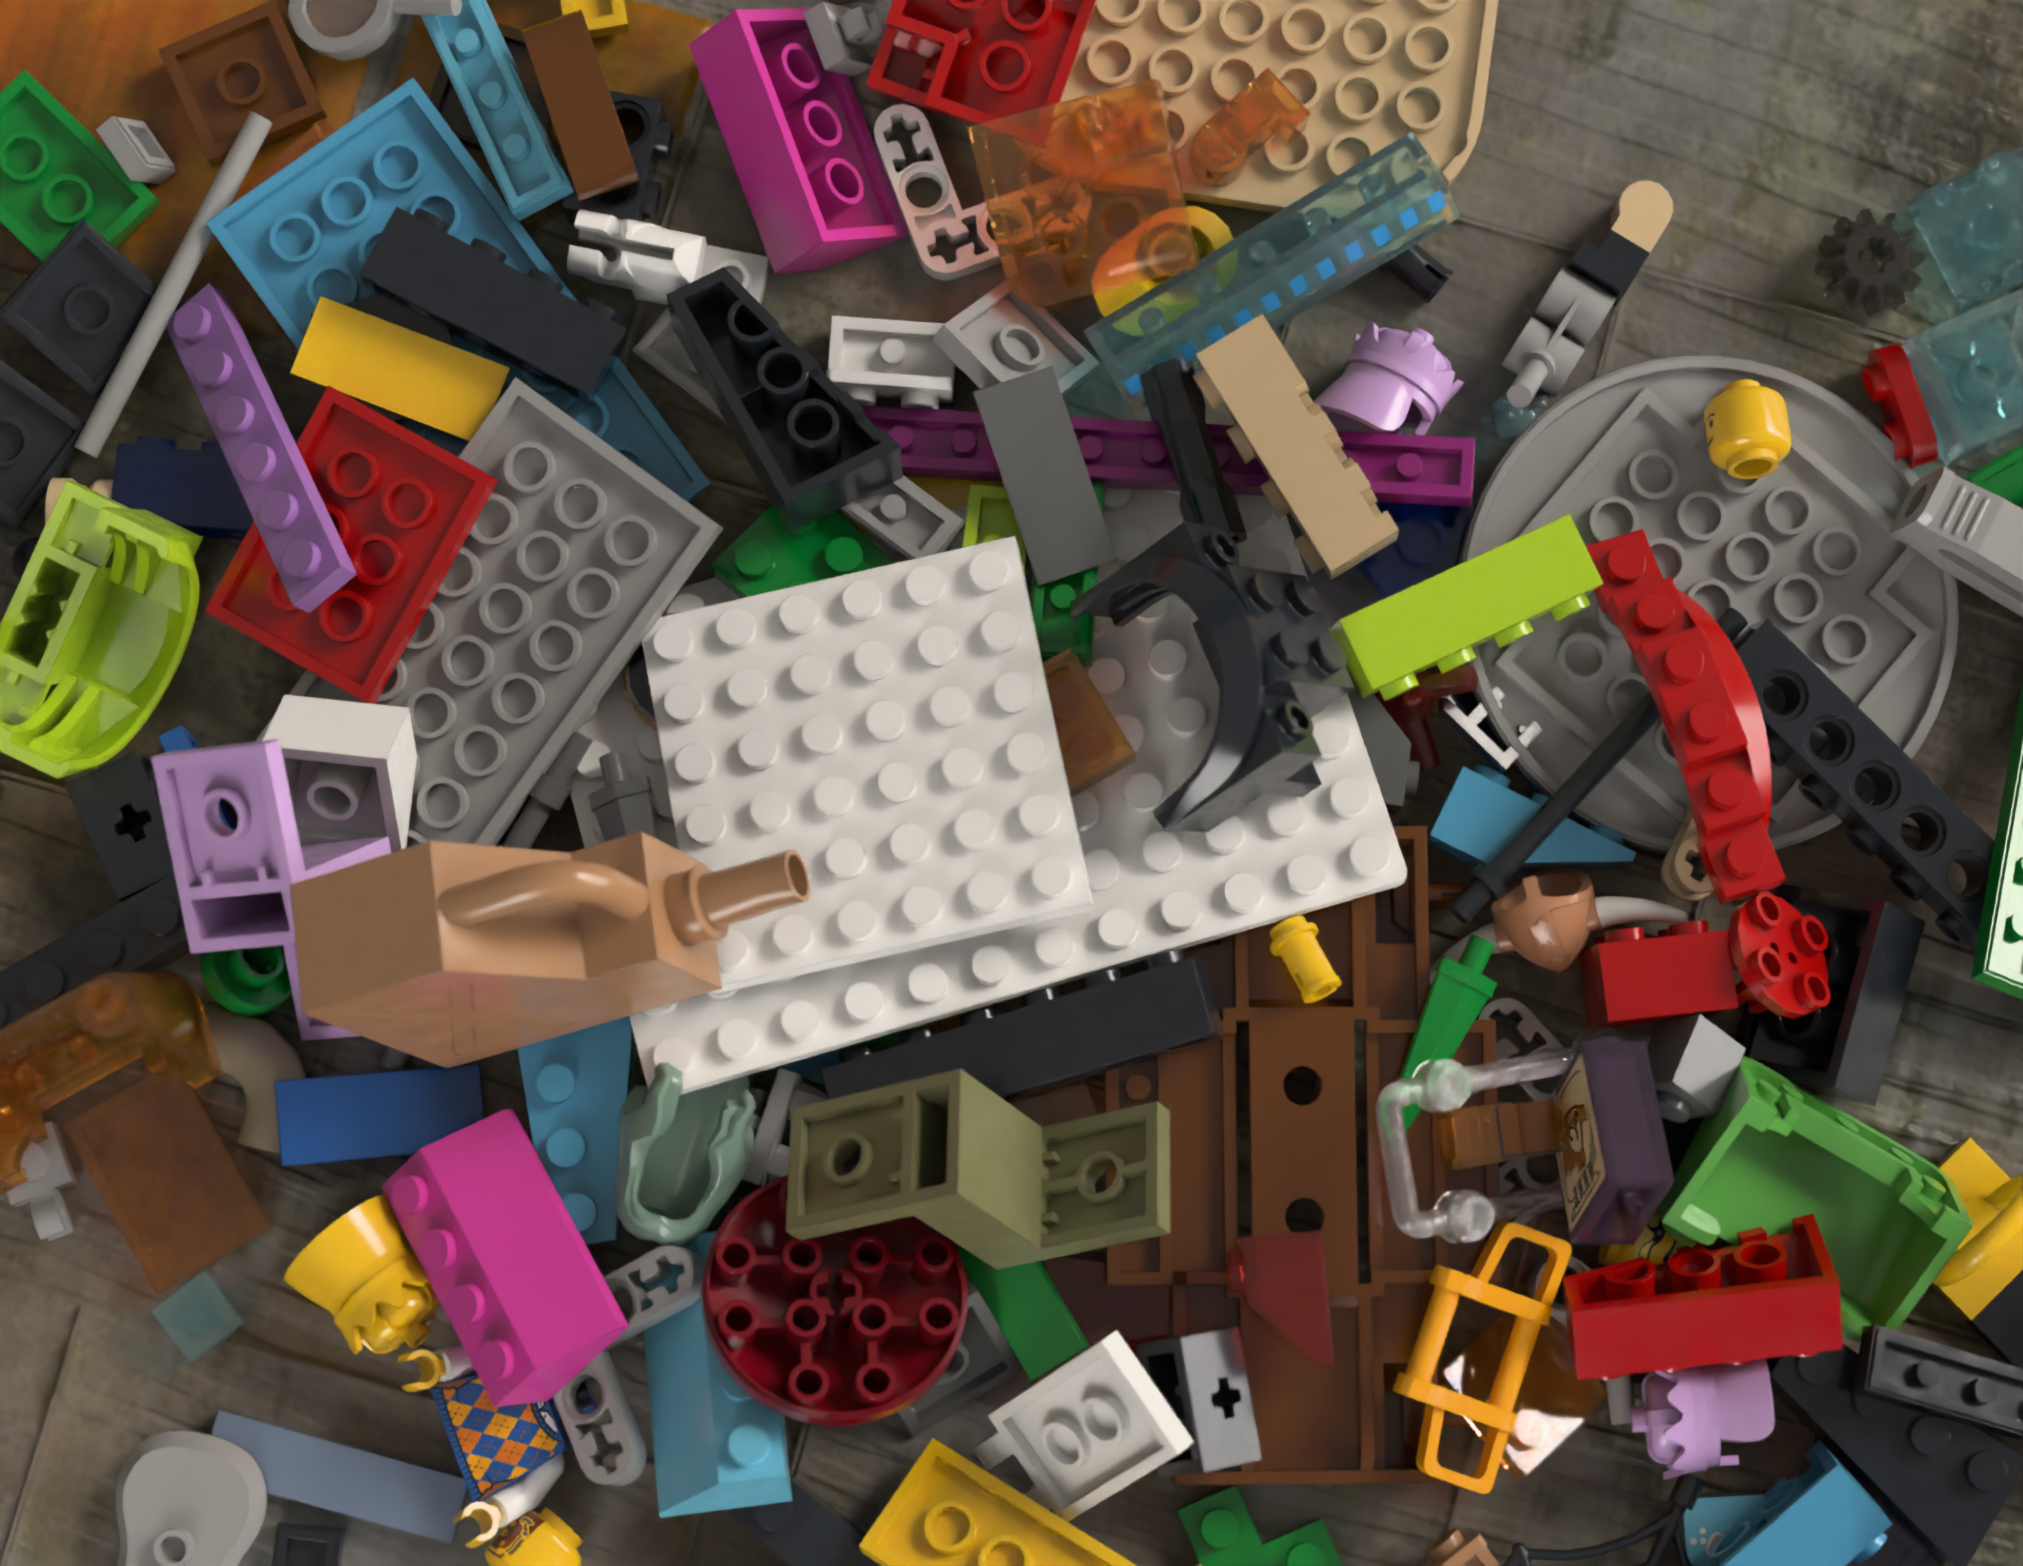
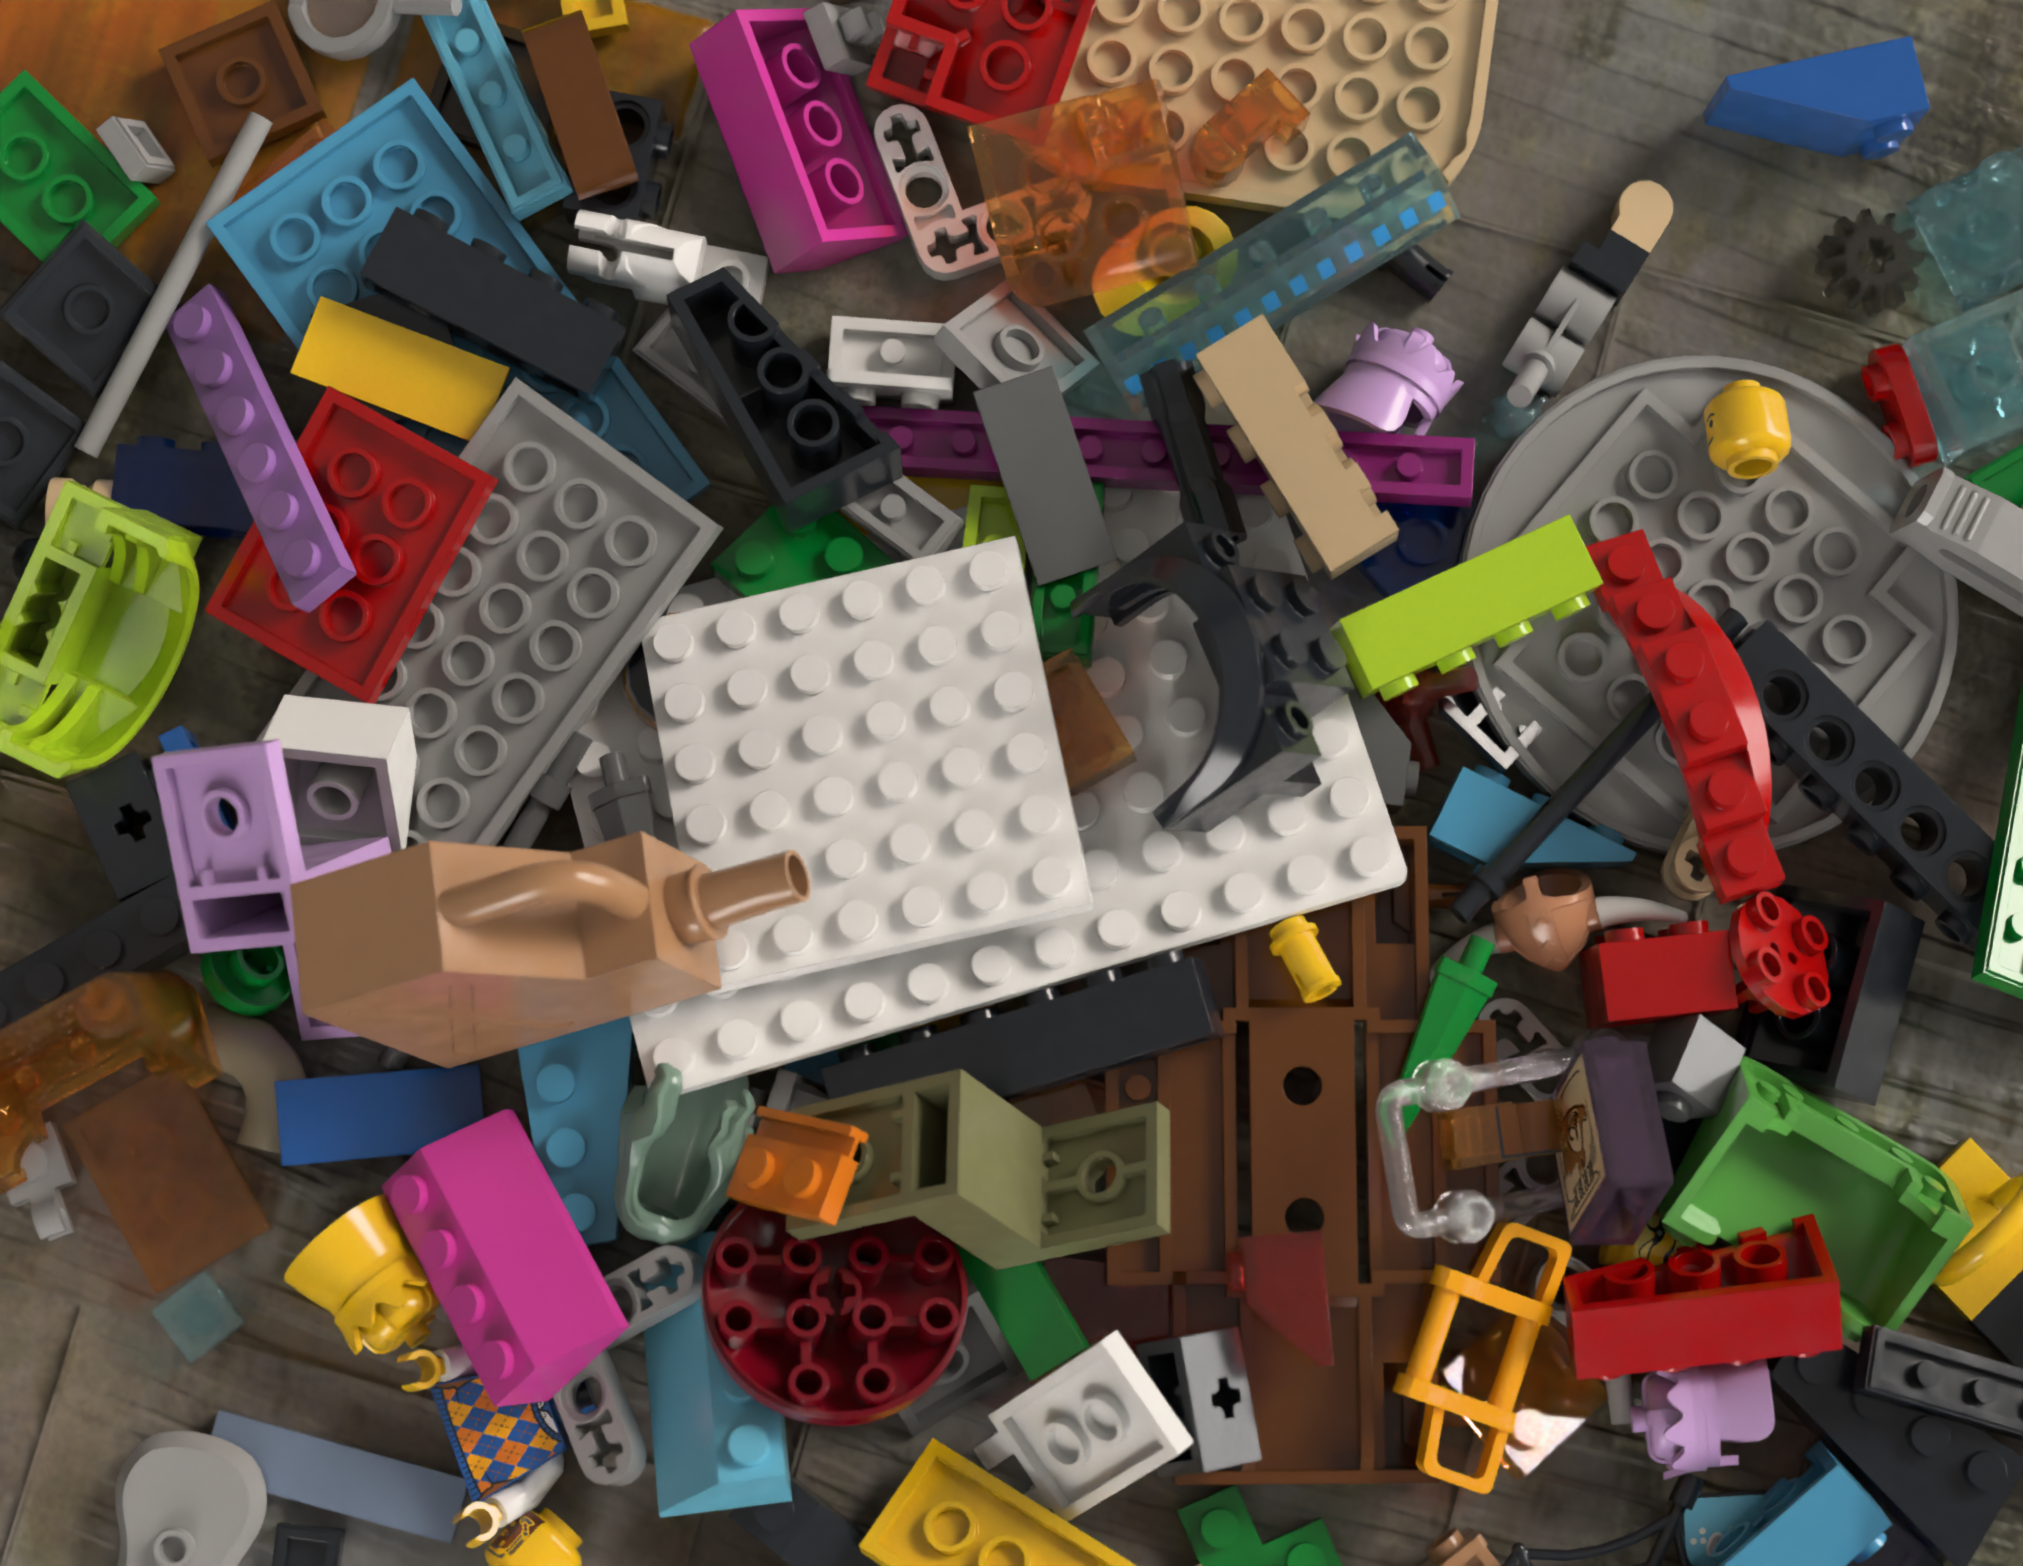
(797, 1165): none -> orange plate
(1829, 102): none -> blue slope

